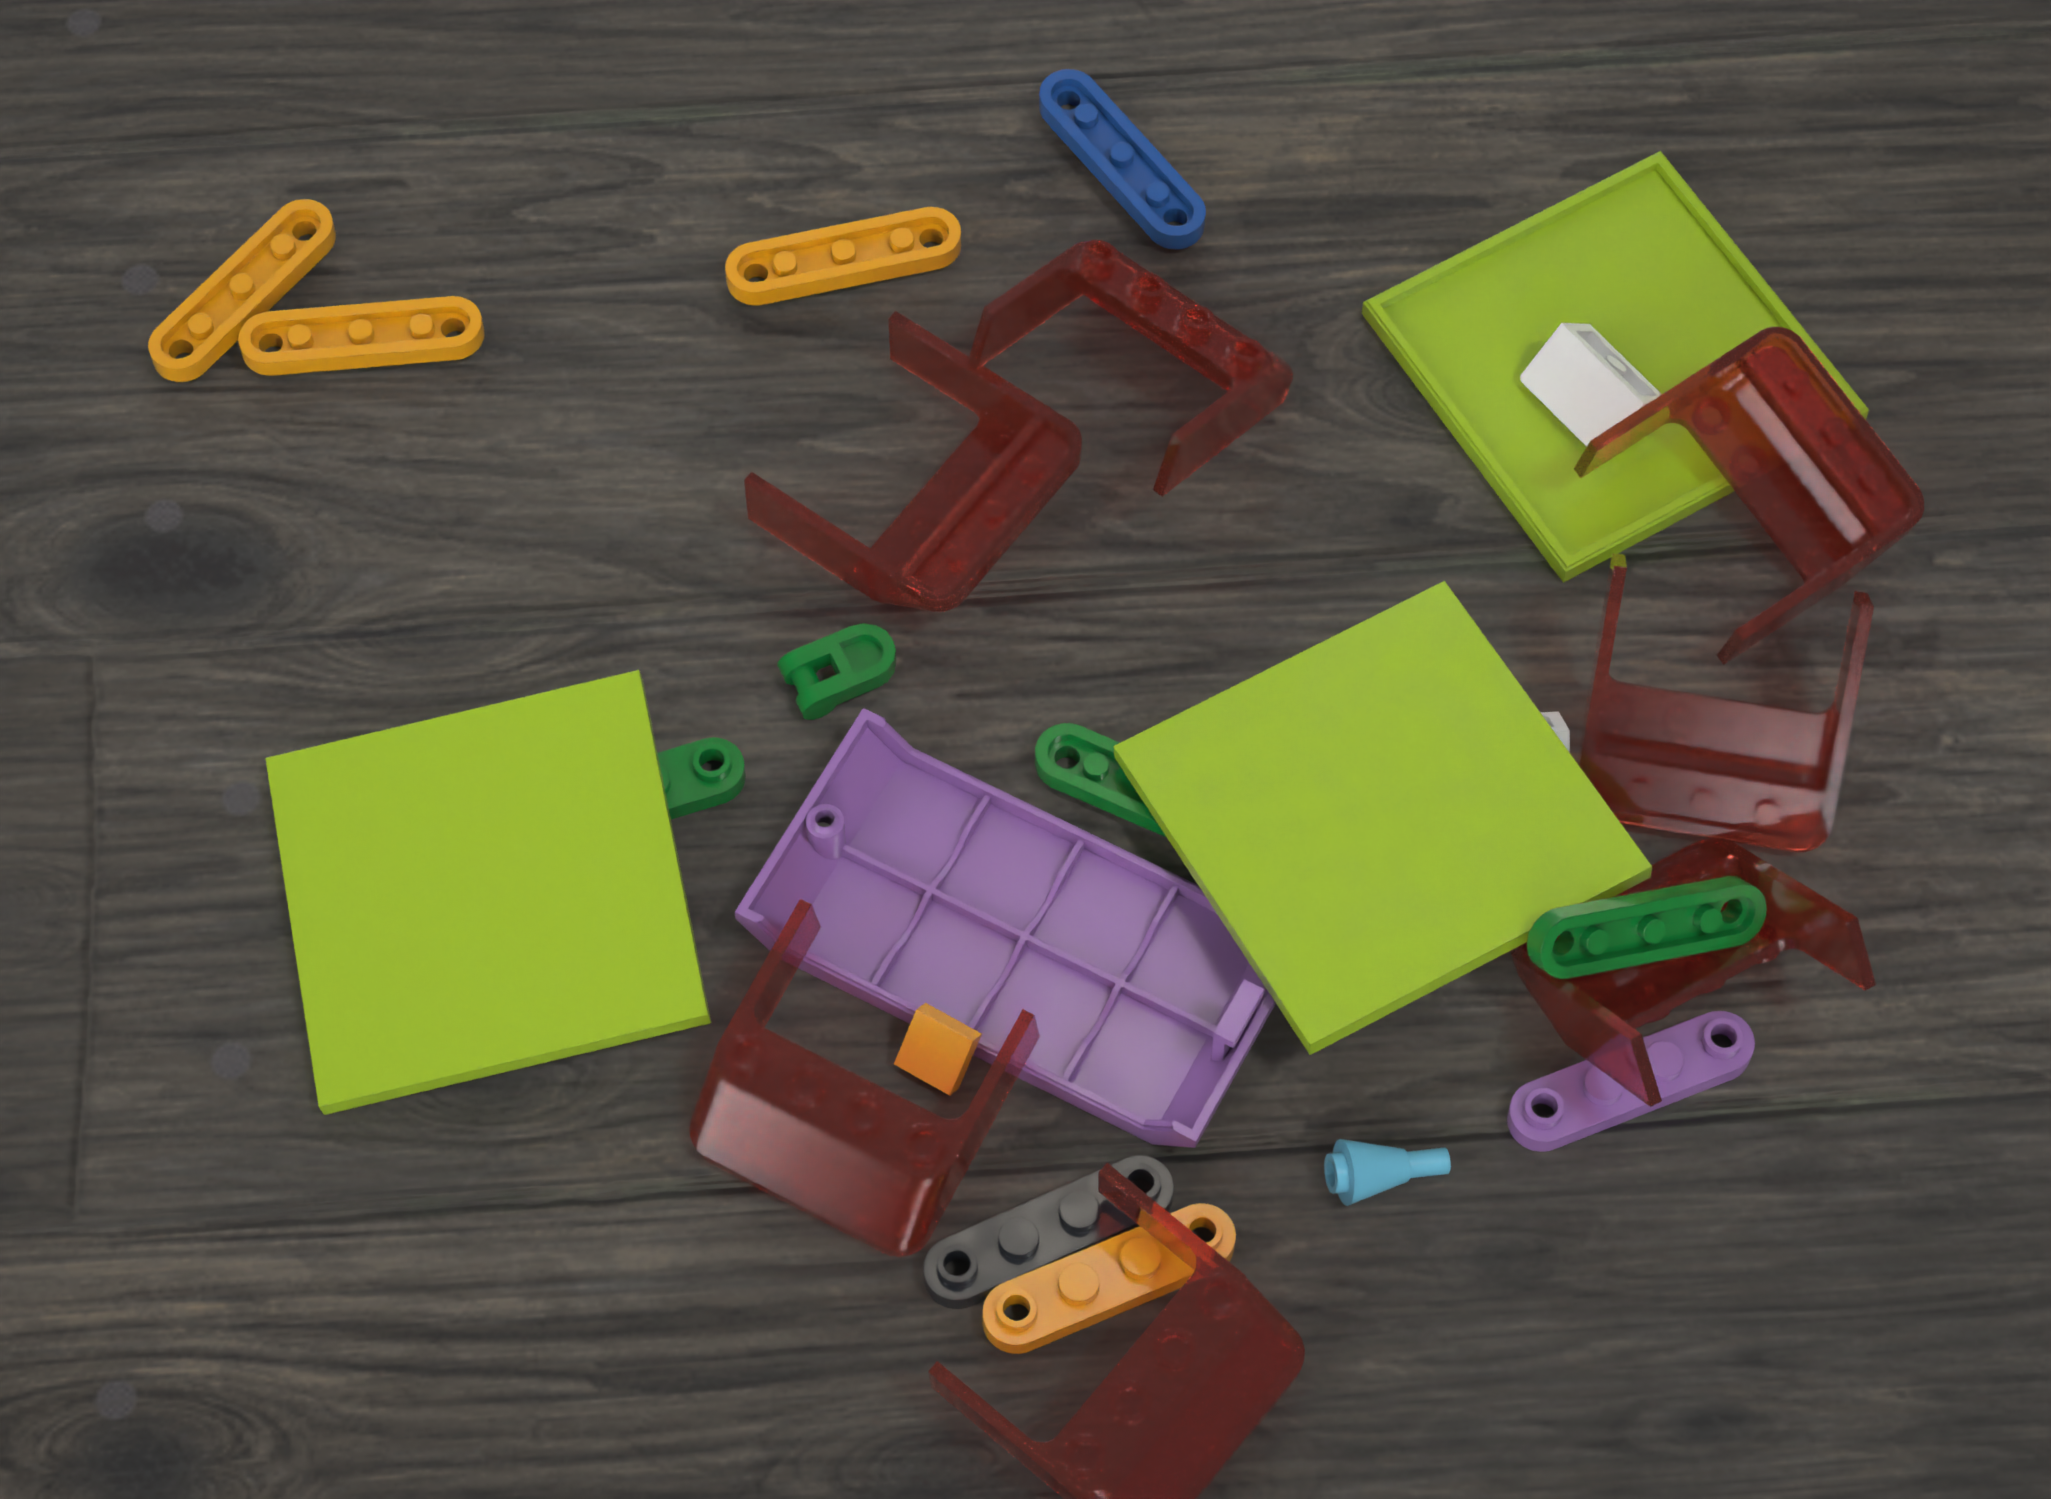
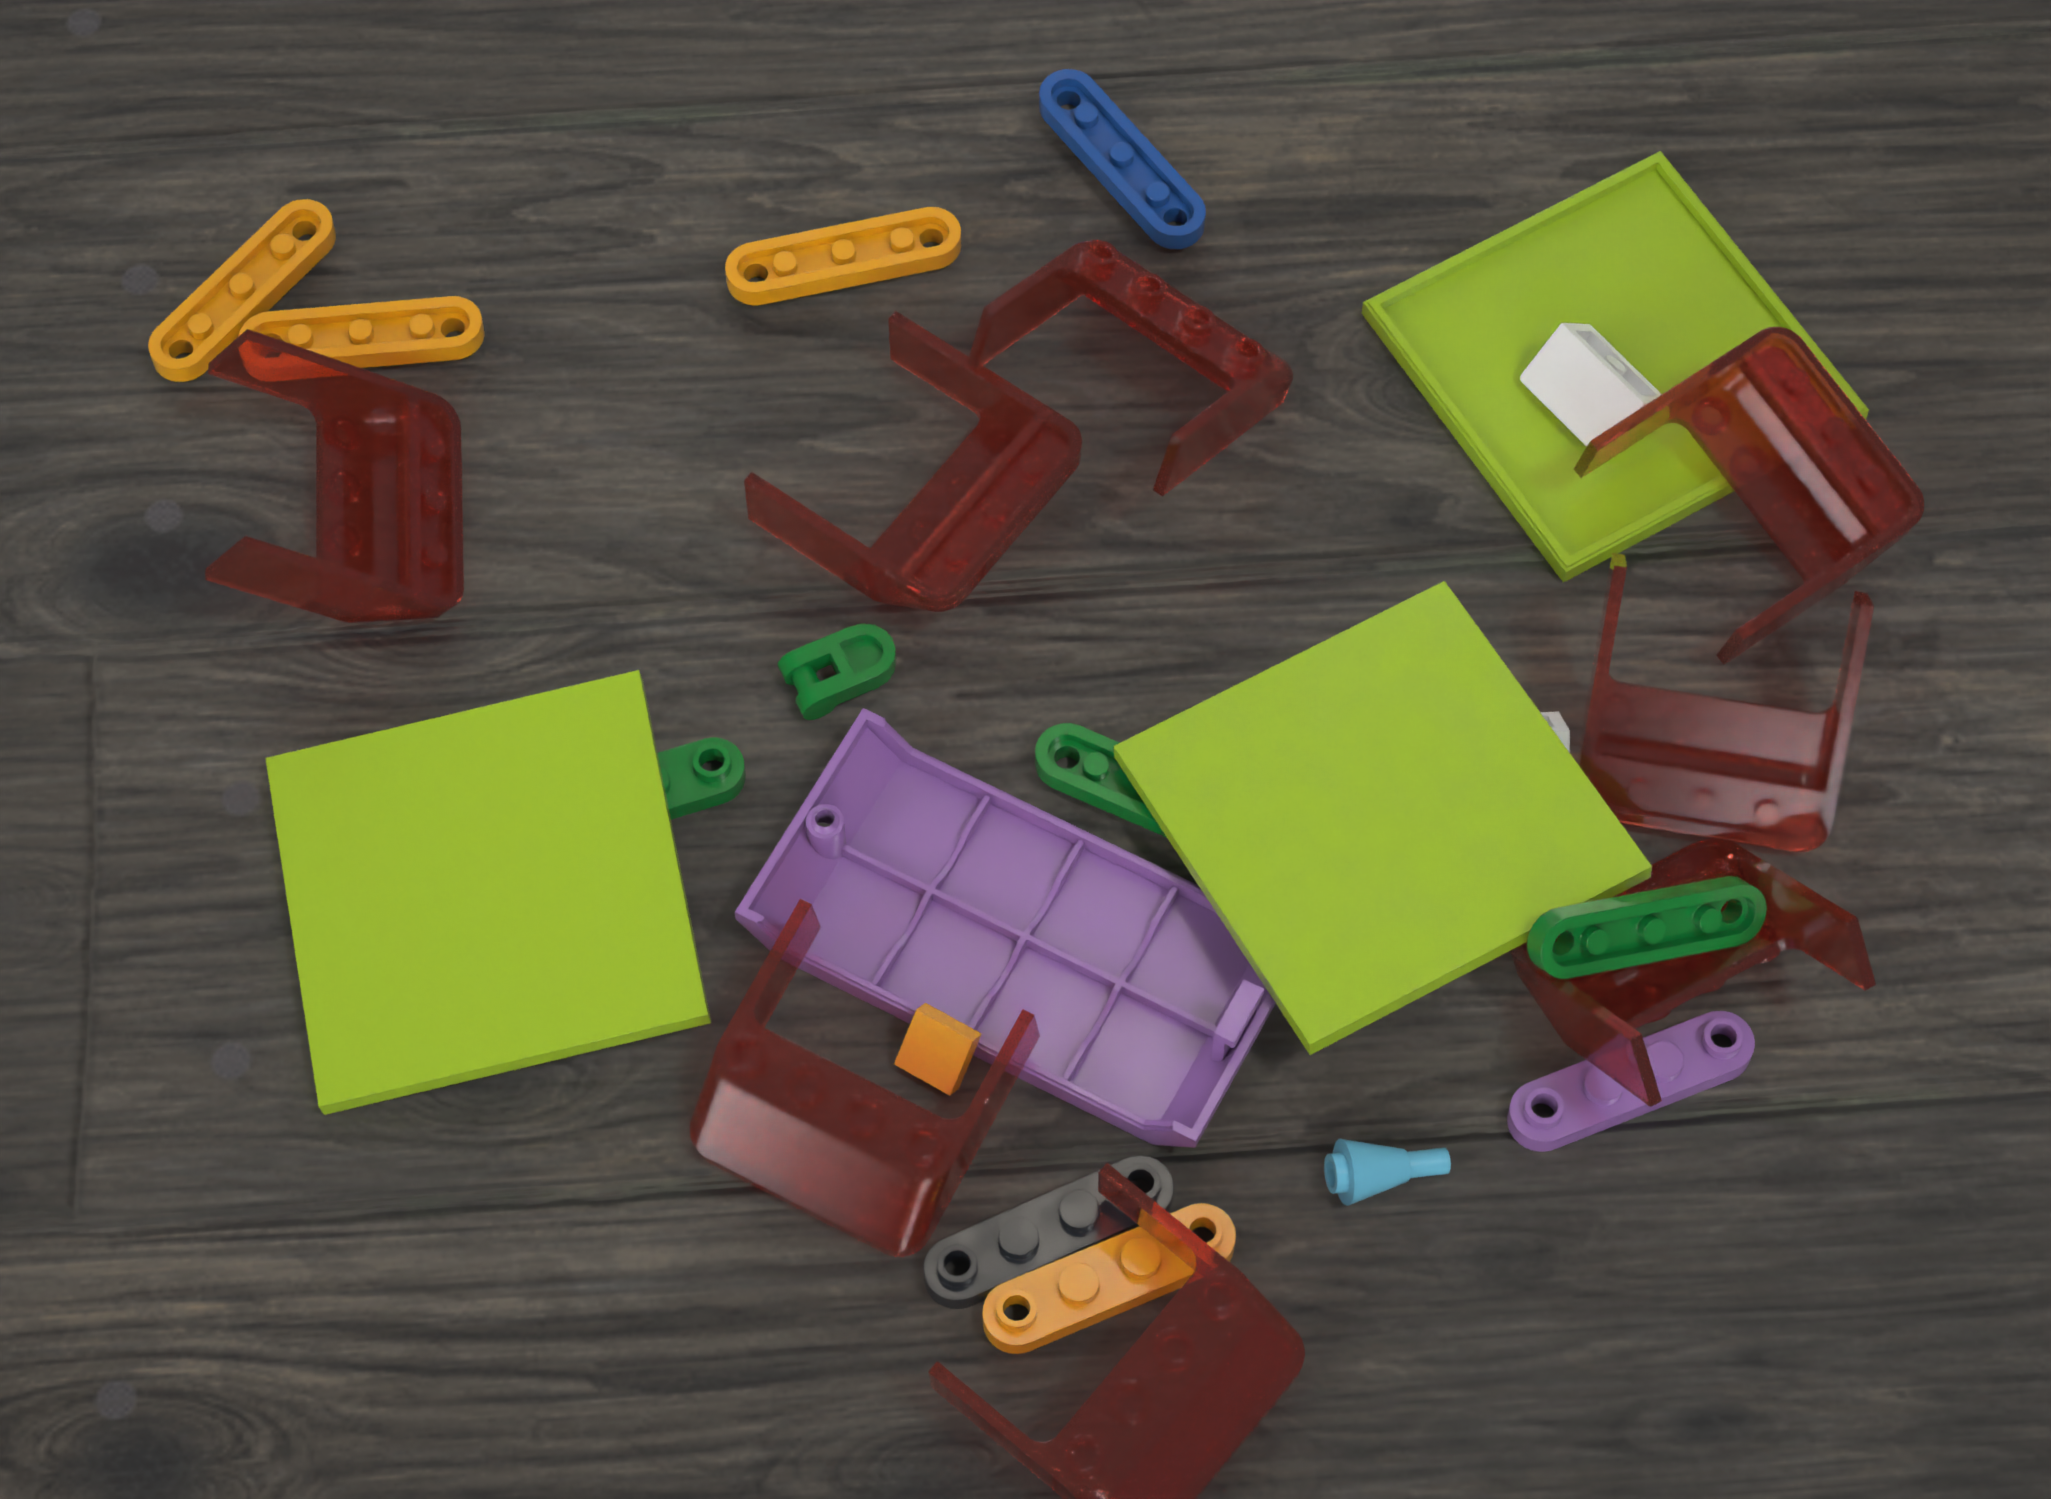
(382, 491): none -> clear red windscreen

